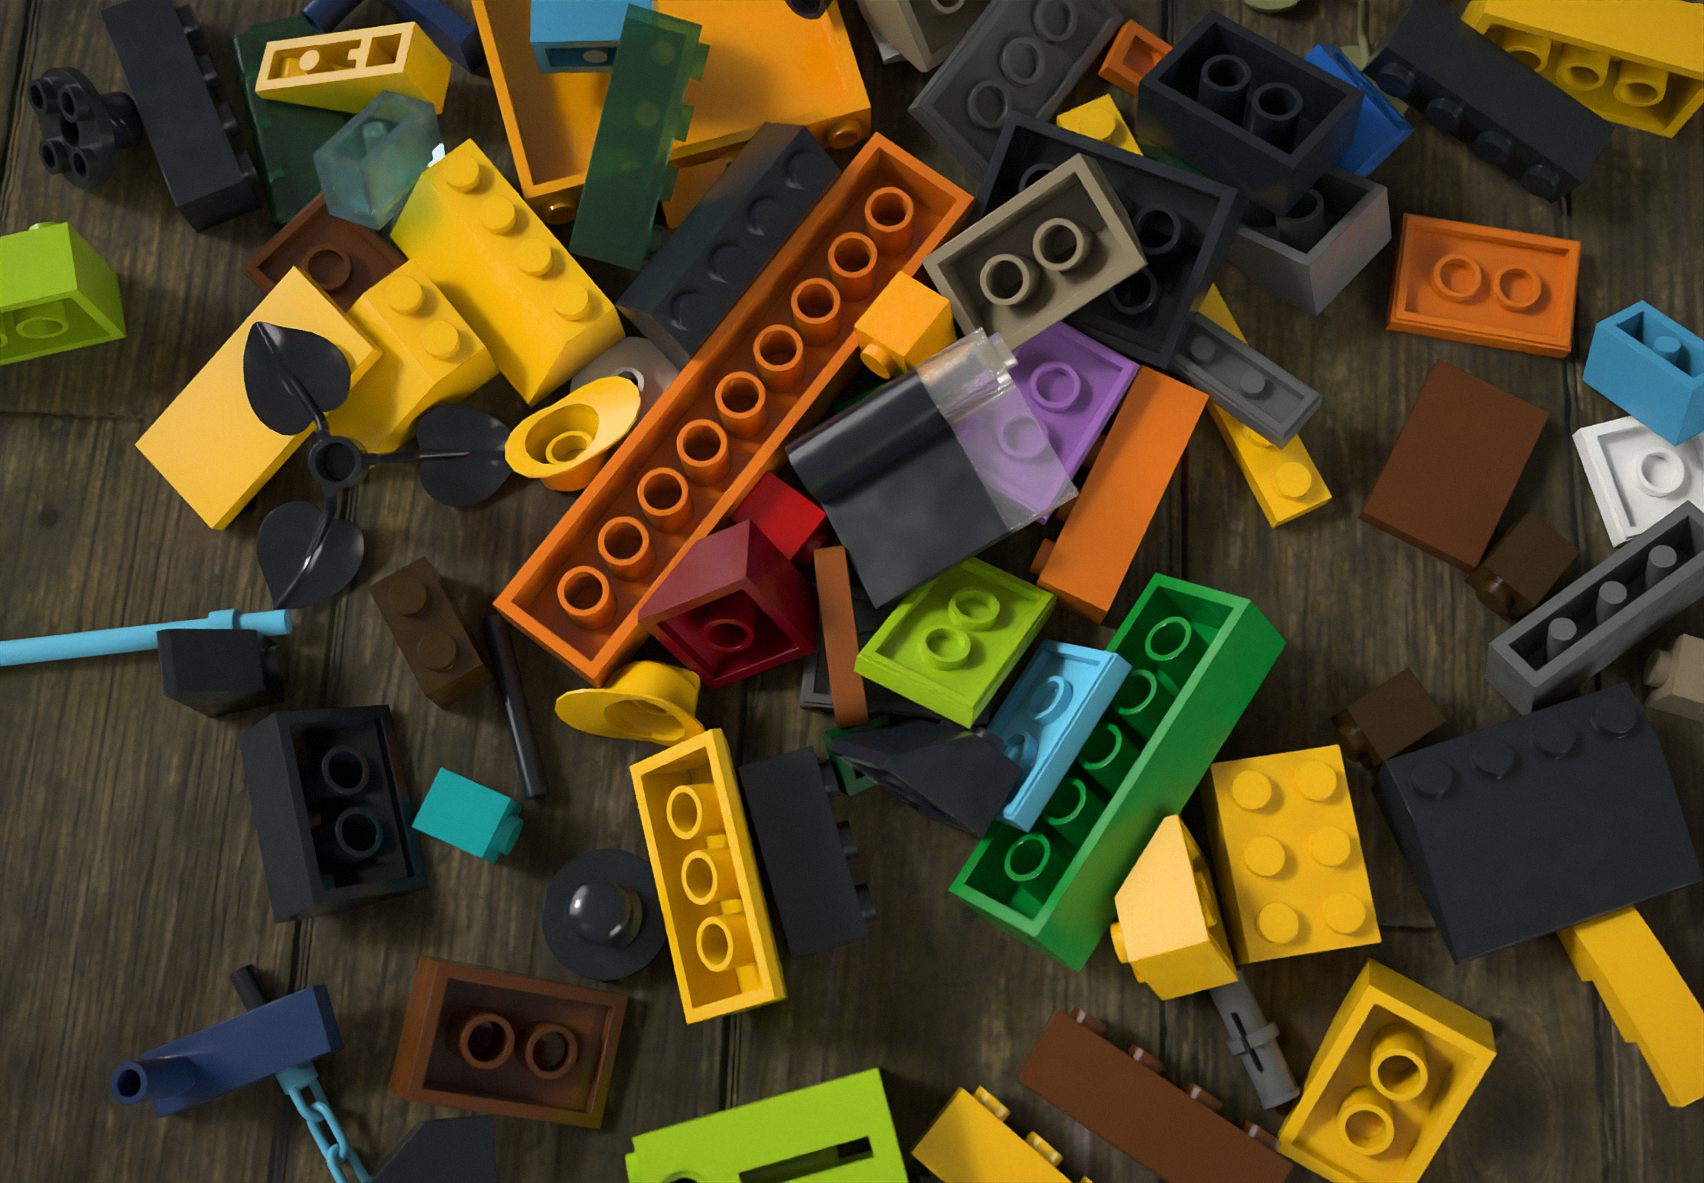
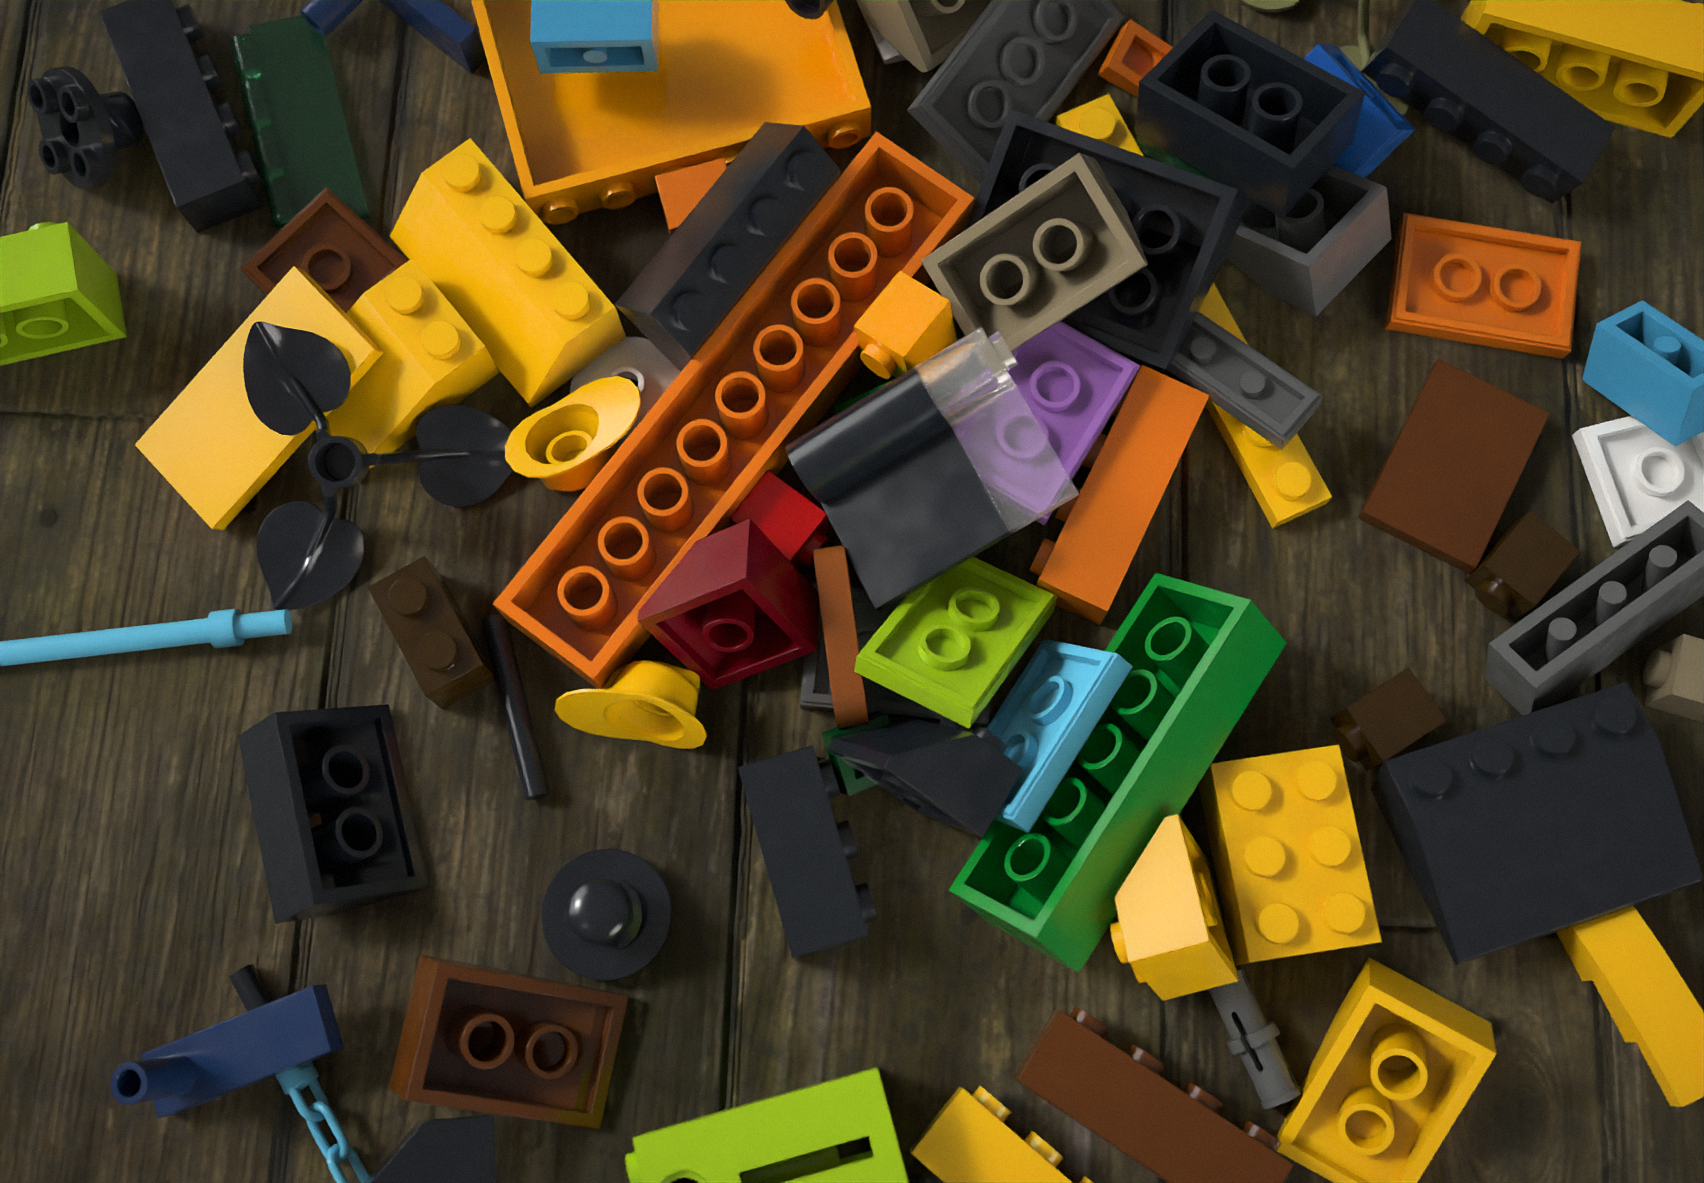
(221, 669): black slope -> none
(354, 67): yellow slope -> none
(378, 158): clear light blue brick -> none
(469, 816): teal brick -> none
(636, 137): clear green brick -> none
(708, 879): yellow slope -> none

